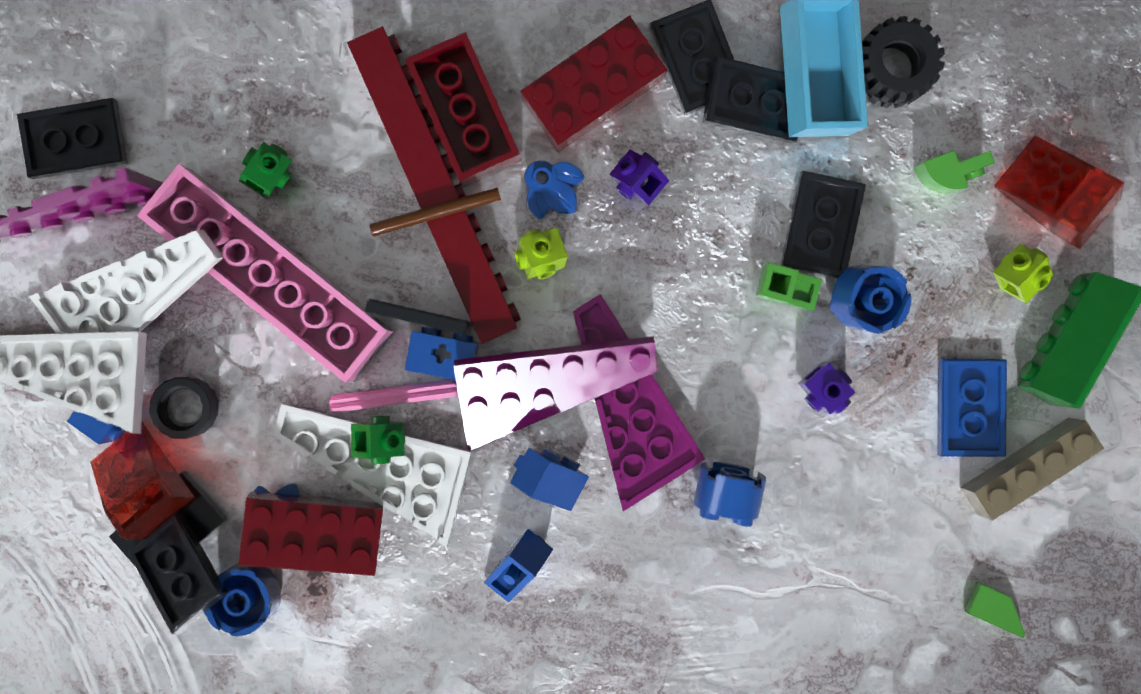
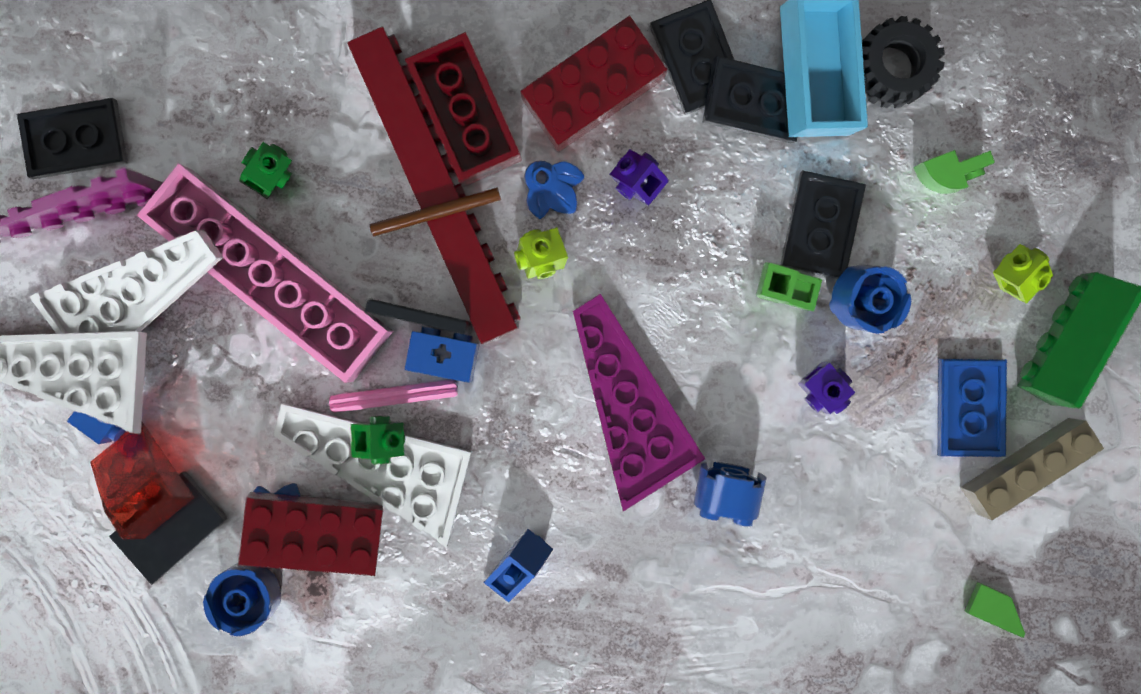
(159, 412): black tyre -> none
(177, 573): black tile -> none
(525, 387): wing -> none
(549, 478): blue brick -> none
(1060, 191): clear red slope -> none

